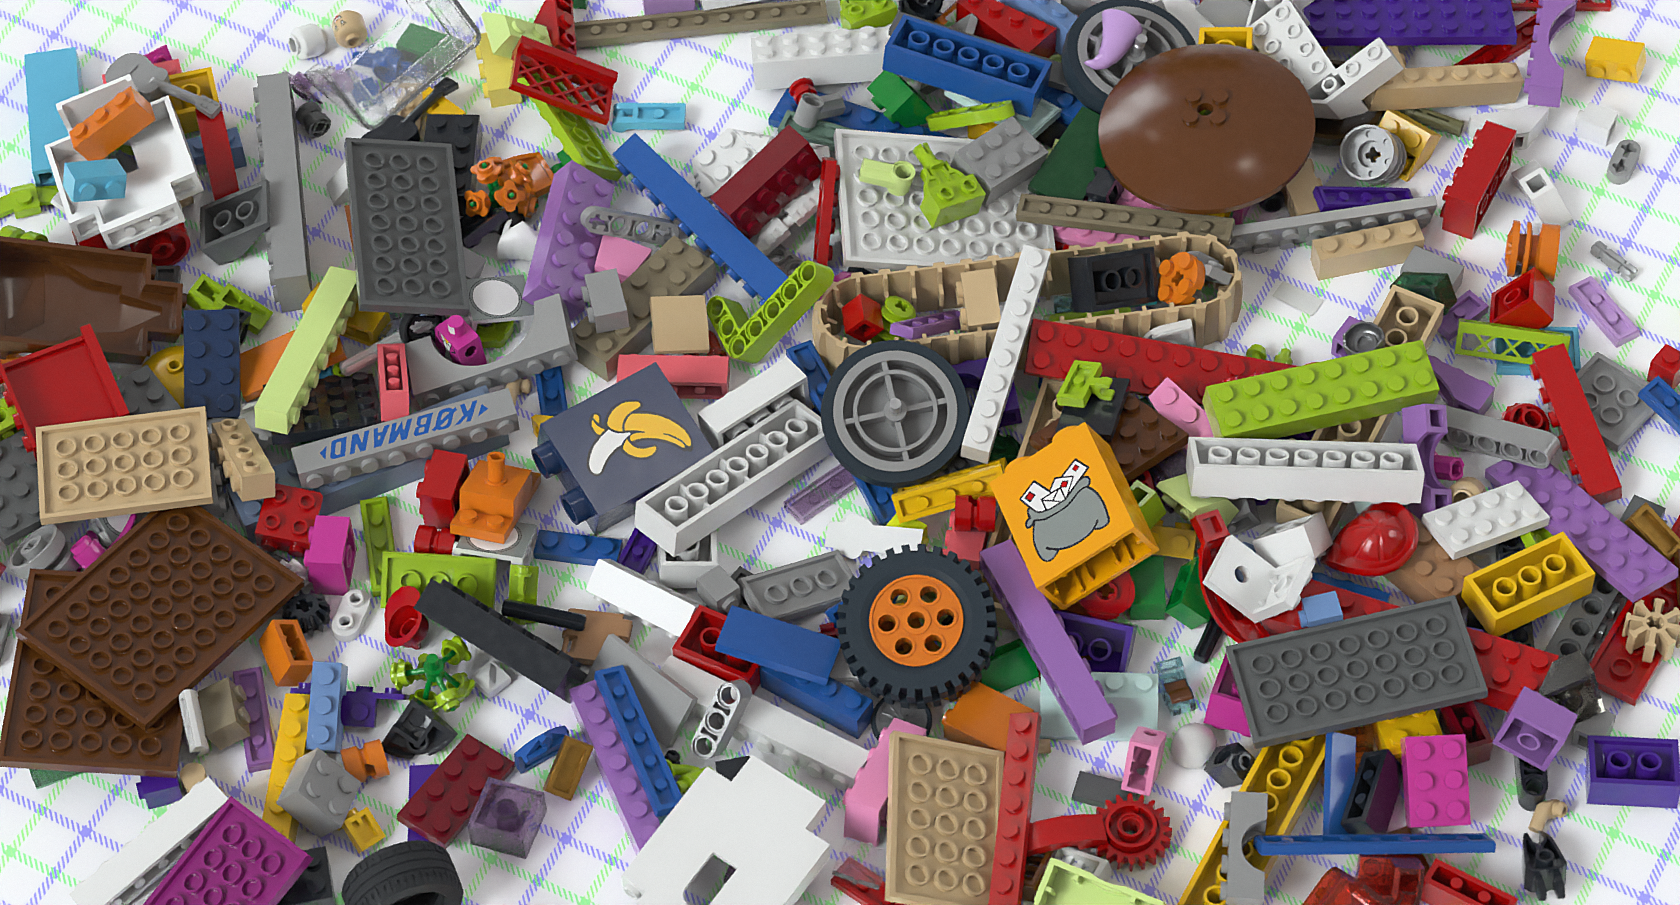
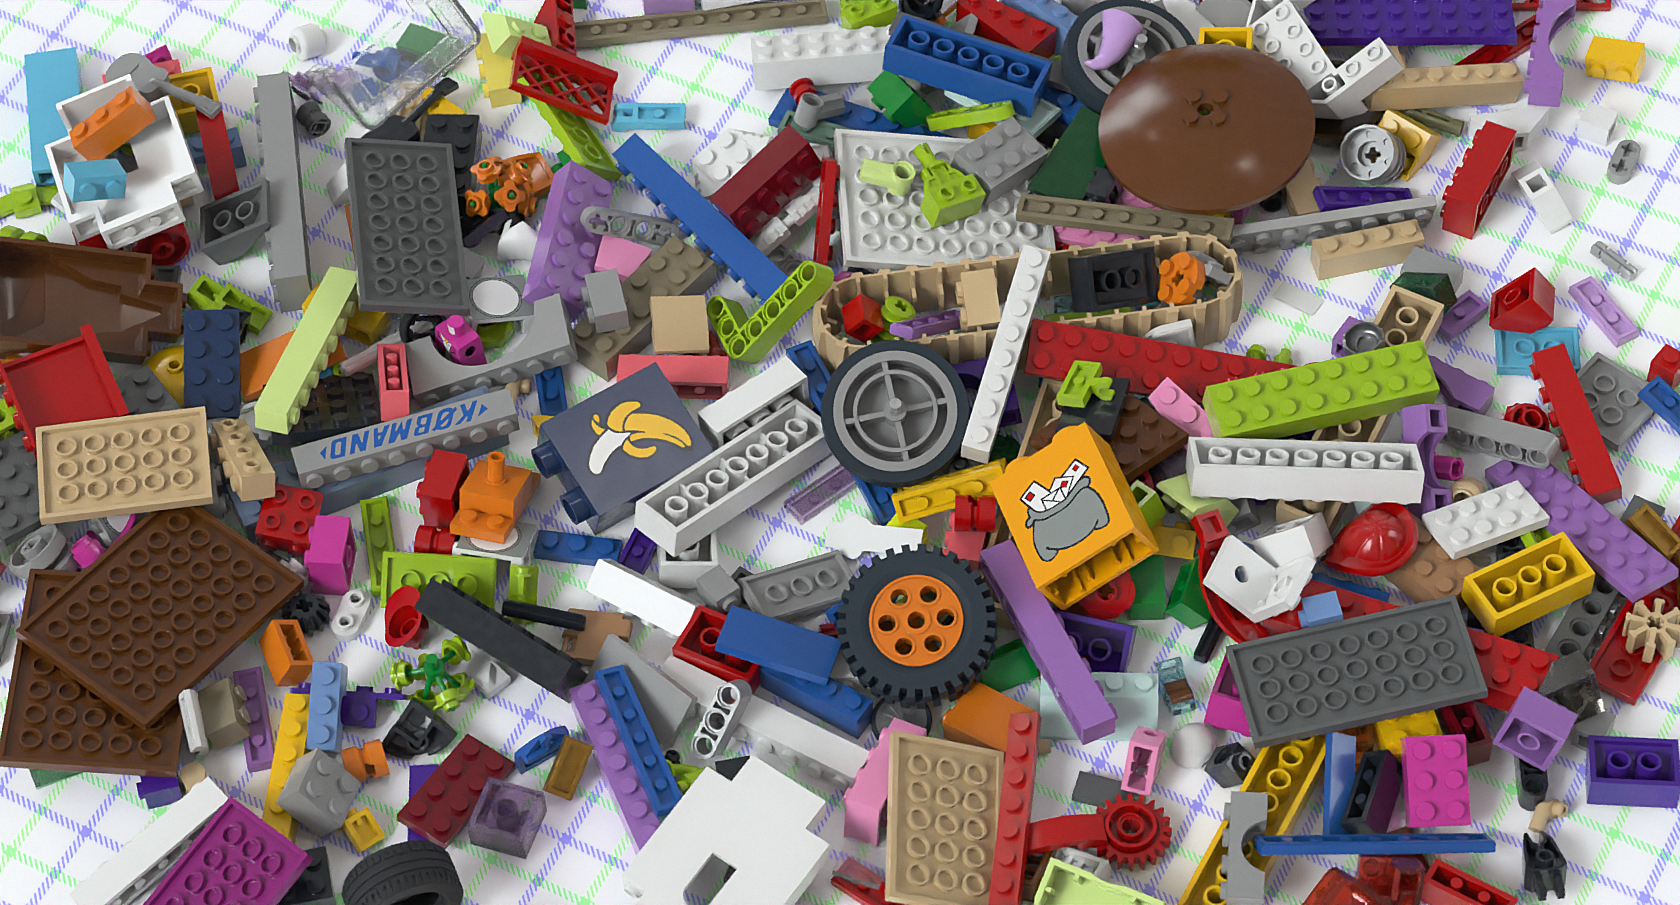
(349, 28): tan head -> none
(1506, 332): lime fence -> none
(1533, 250): orange wheel -> none

